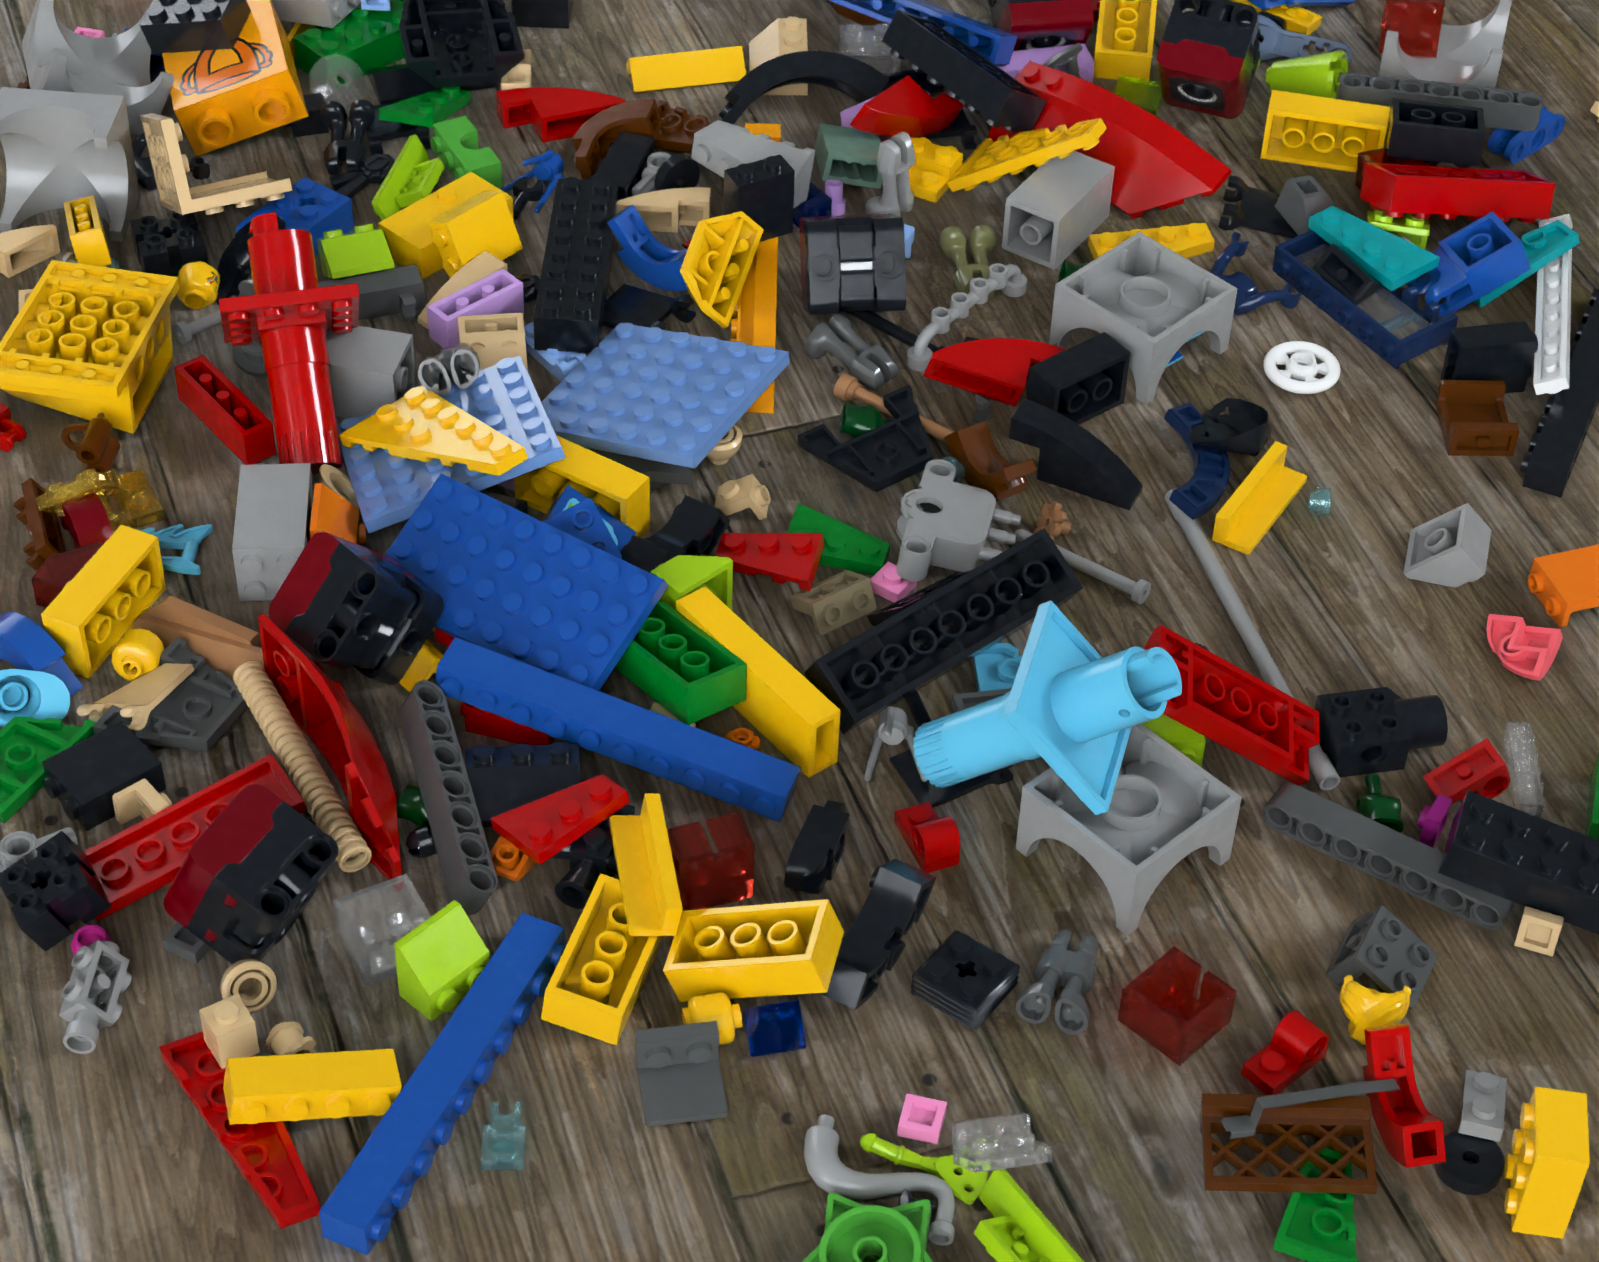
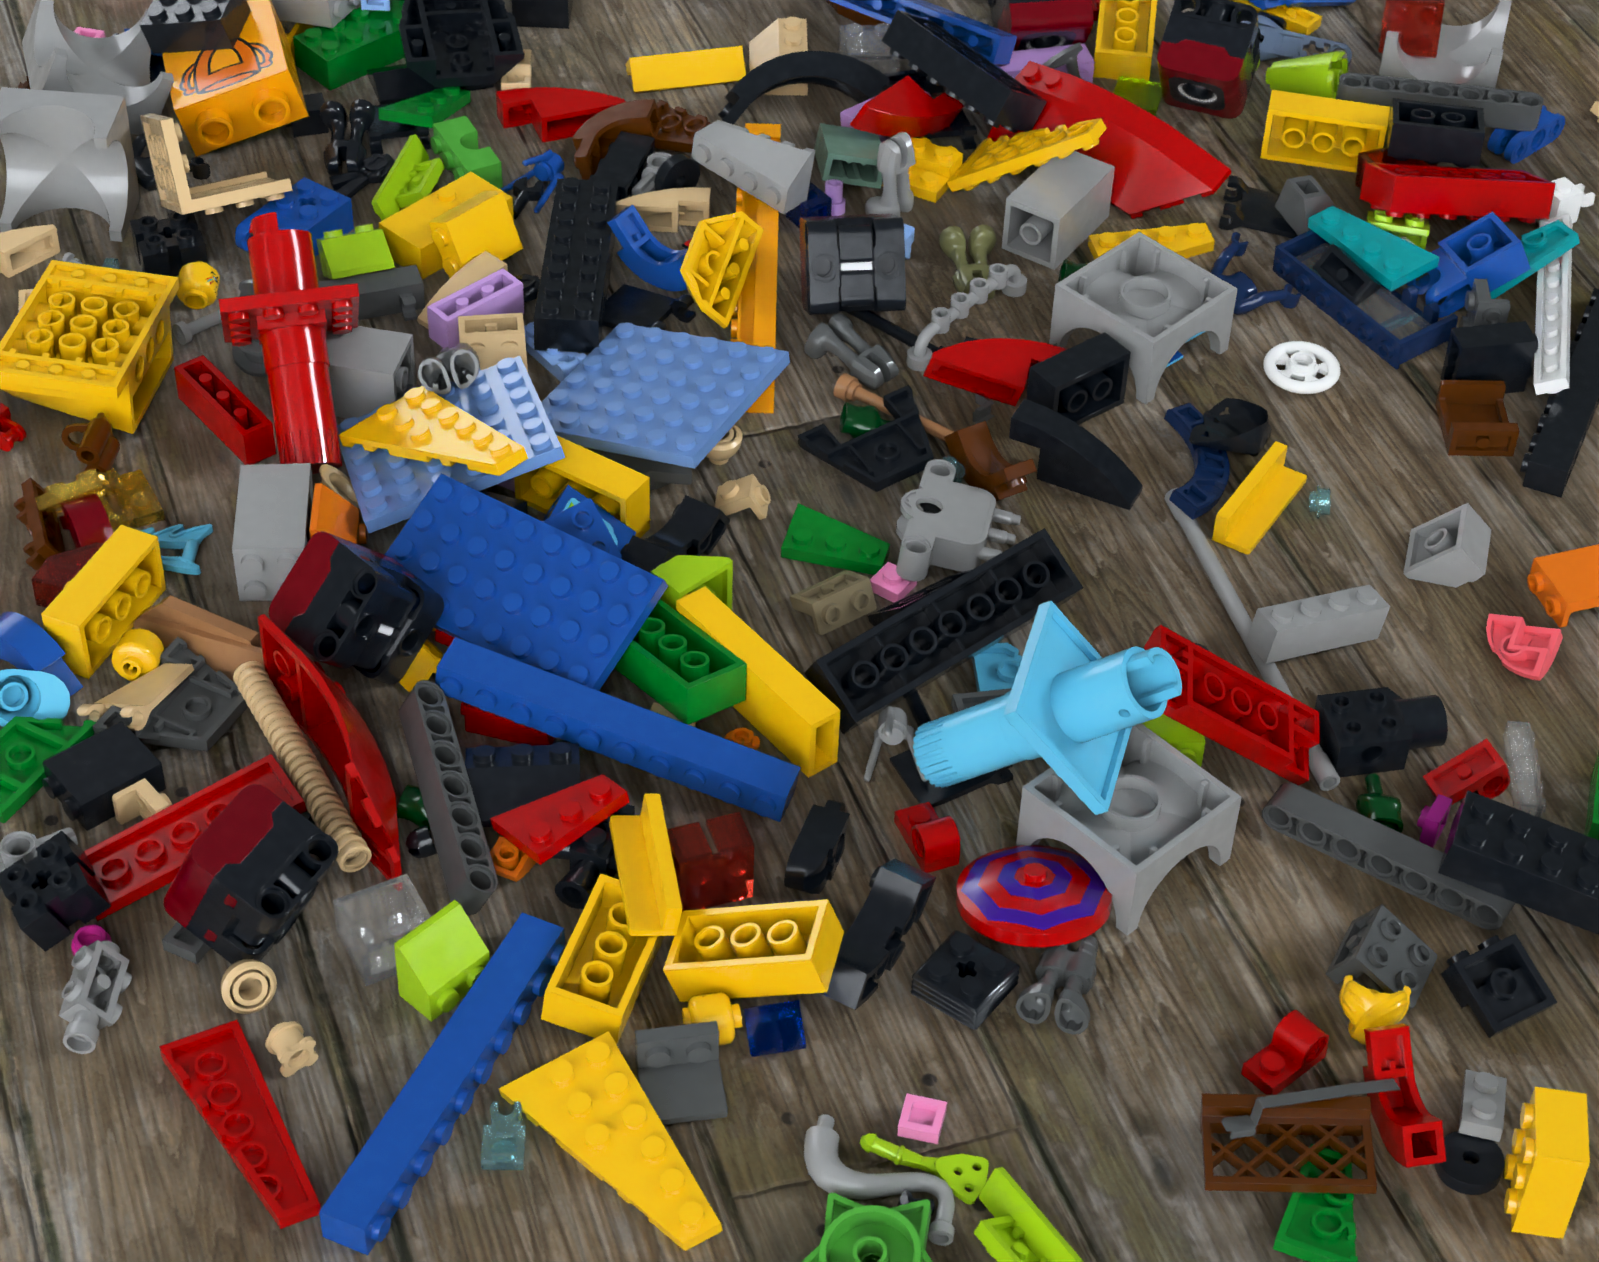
(87, 232): yellow brick -> none
(229, 1030): tan brick -> none
(236, 255): black piece -> none
(310, 1086): yellow brick -> none
(324, 80): clear dish -> none
(611, 1128): none -> yellow wing
(763, 193): black brick -> none
(778, 555): red wing -> none
(997, 1143): clear bracket -> none
(1033, 896): none -> dish
(1052, 520): medium nougat plant -> none
(1138, 590): light grey bar -> none
(1165, 1009): clear red piece -> none
(1317, 623): none -> light grey wedge
(1483, 309): none -> dark grey bracket
(1498, 984): none -> black plate
(1539, 931): tan plate -> none
(1569, 199): none -> white brick

